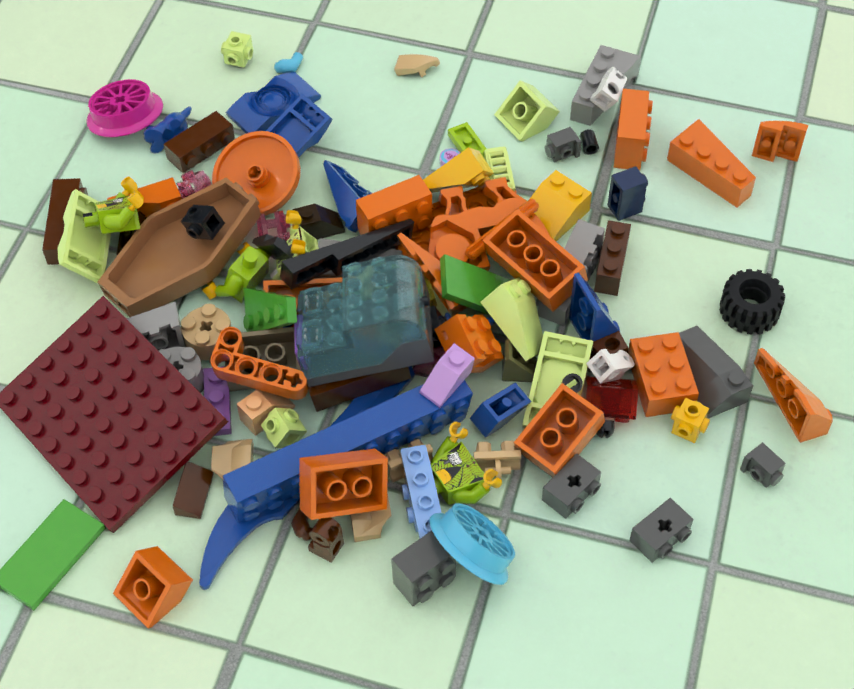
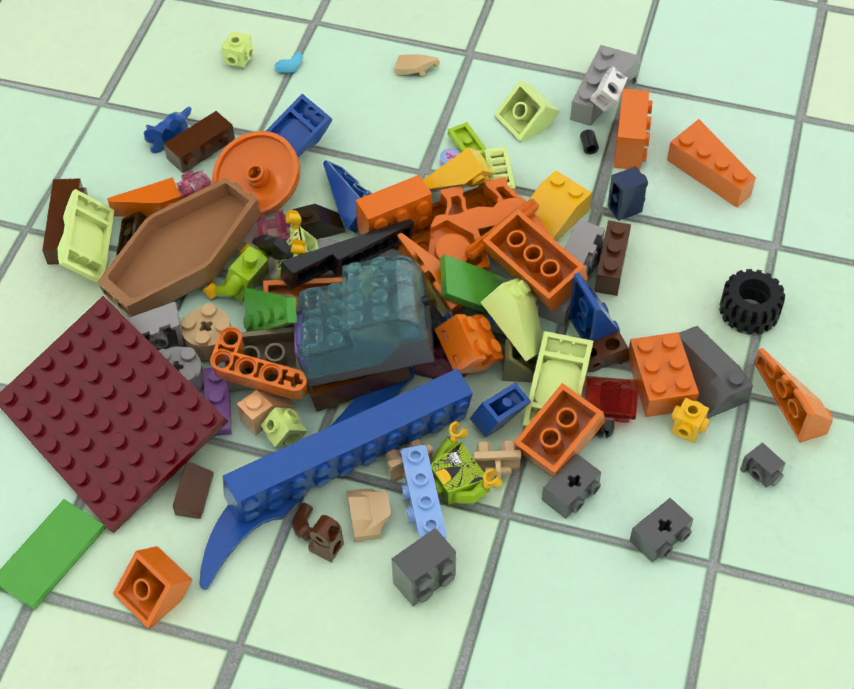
(117, 213): lime torso -> none
(123, 108): dark pink piece -> none
(202, 222): black brick -> none
(231, 456): tan slope -> none
(262, 108): blue slope -> none
(343, 483): orange brick -> none
(447, 375): lavender slope -> none
(474, 542): medium azure piece -> none
(563, 144): dark grey brick -> none
(570, 377): black hinge -> none
(609, 366): white leg -> none
(780, 140): orange slope -> none

